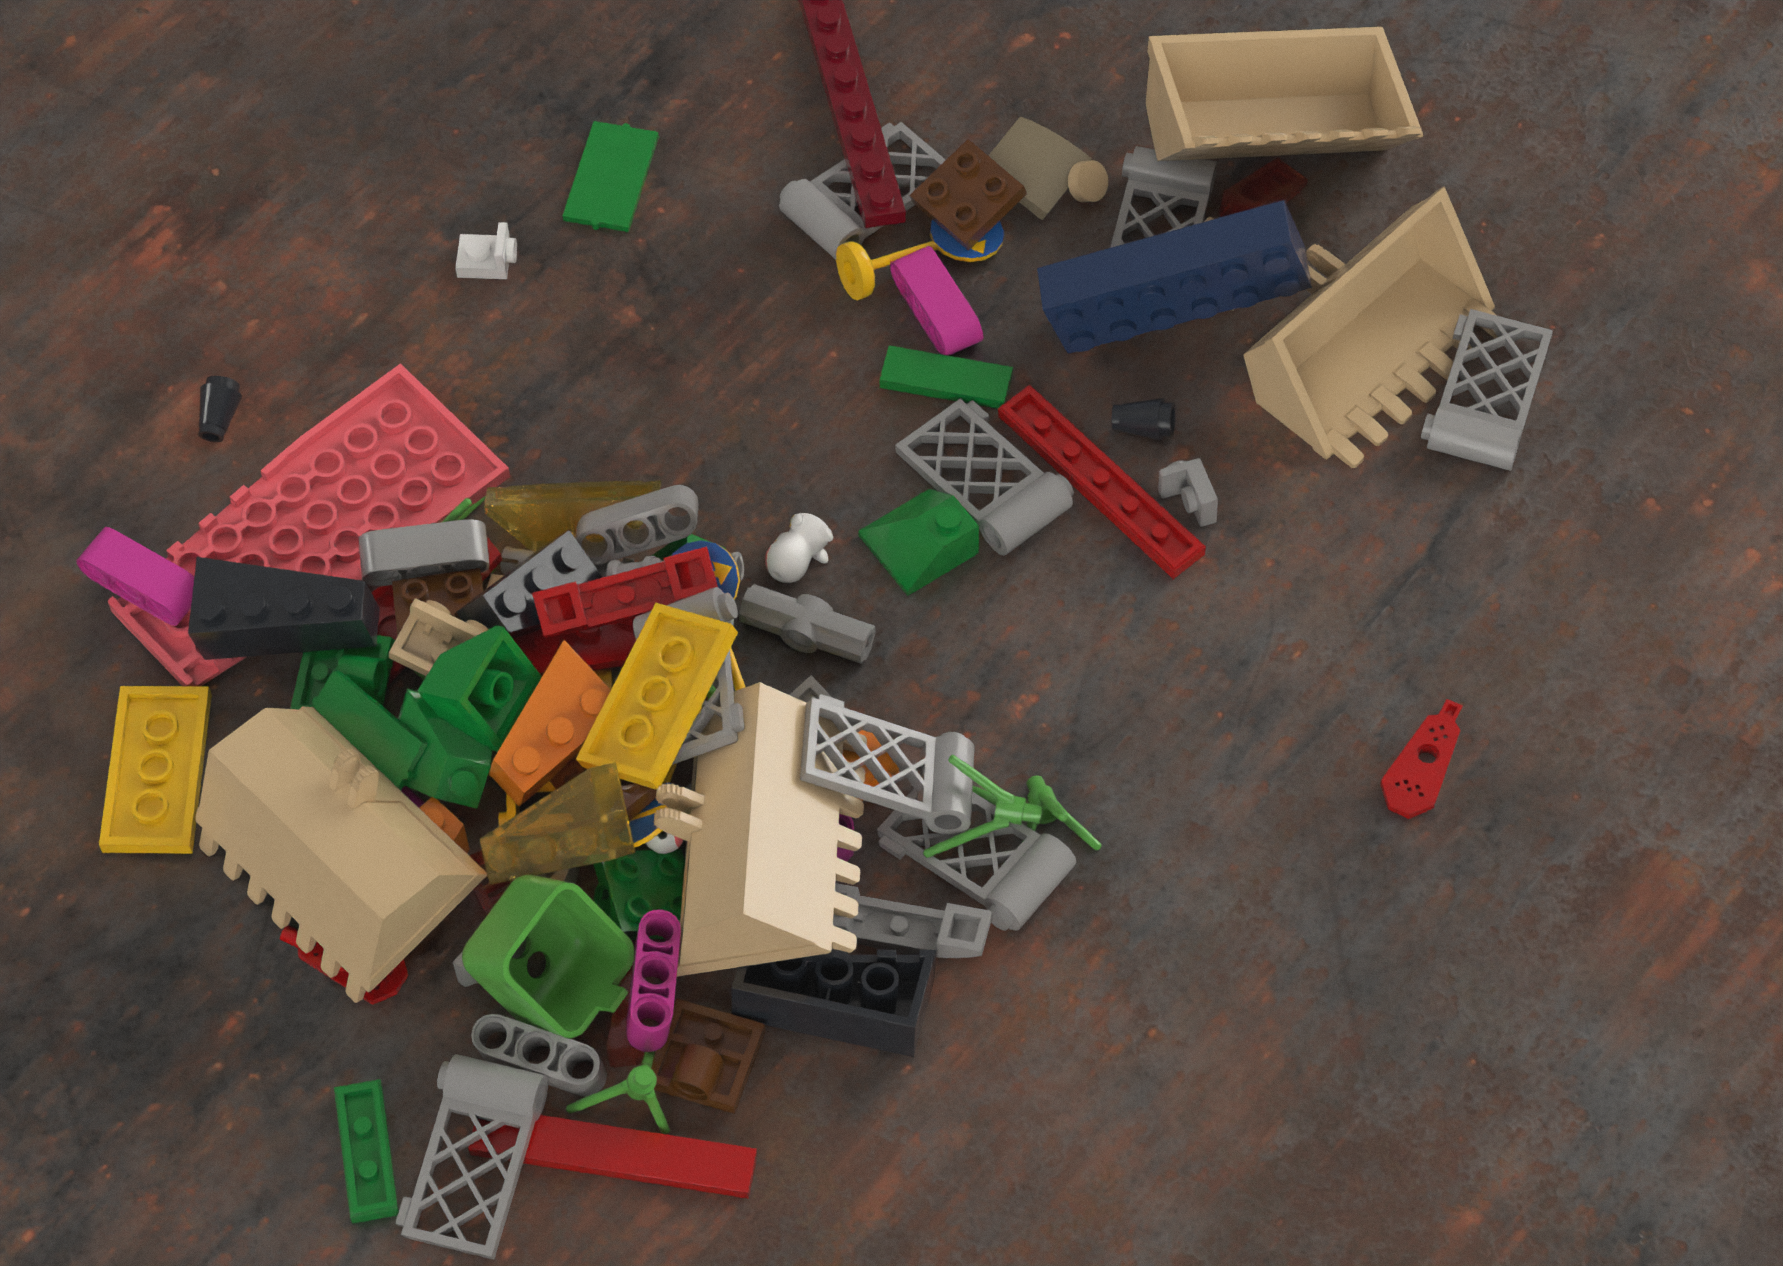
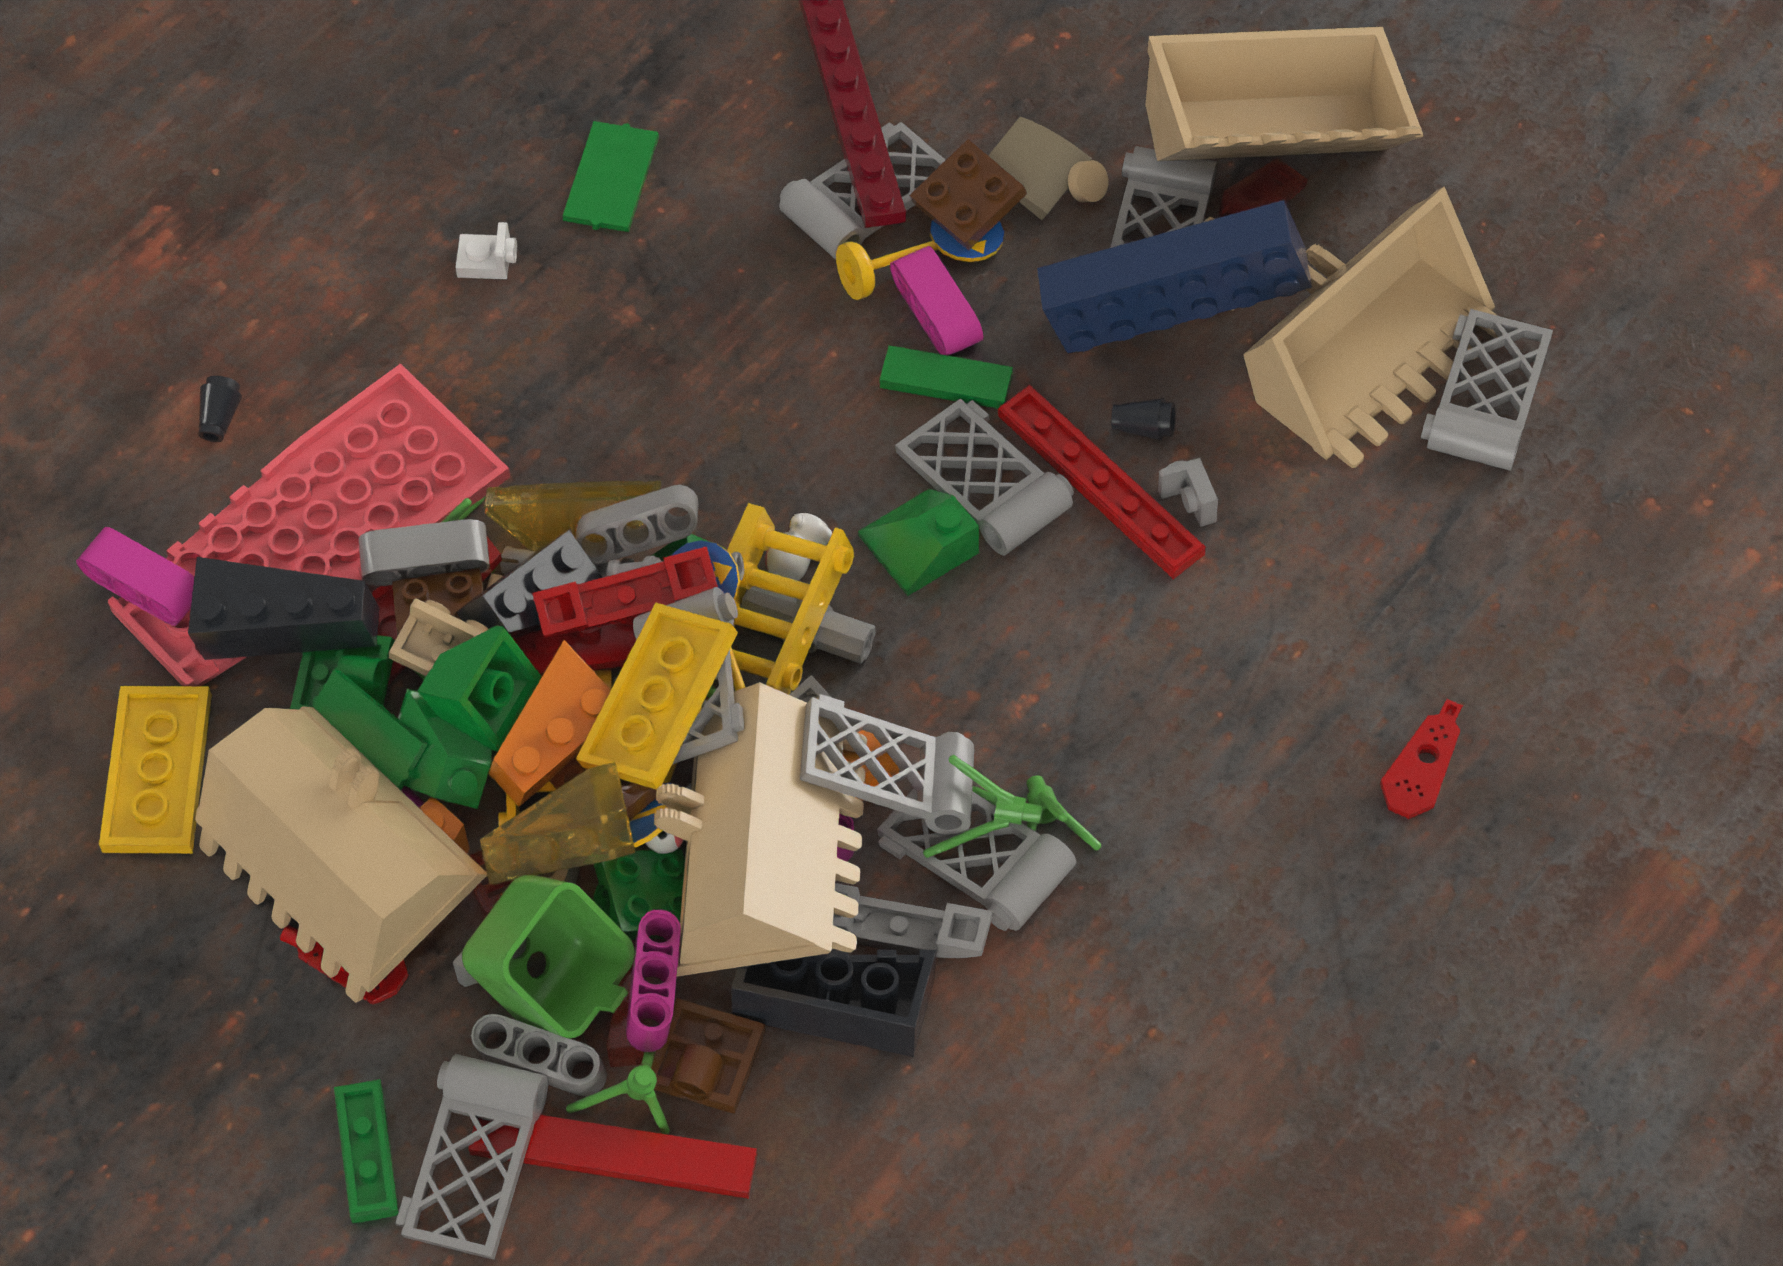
(753, 537): none -> yellow fence

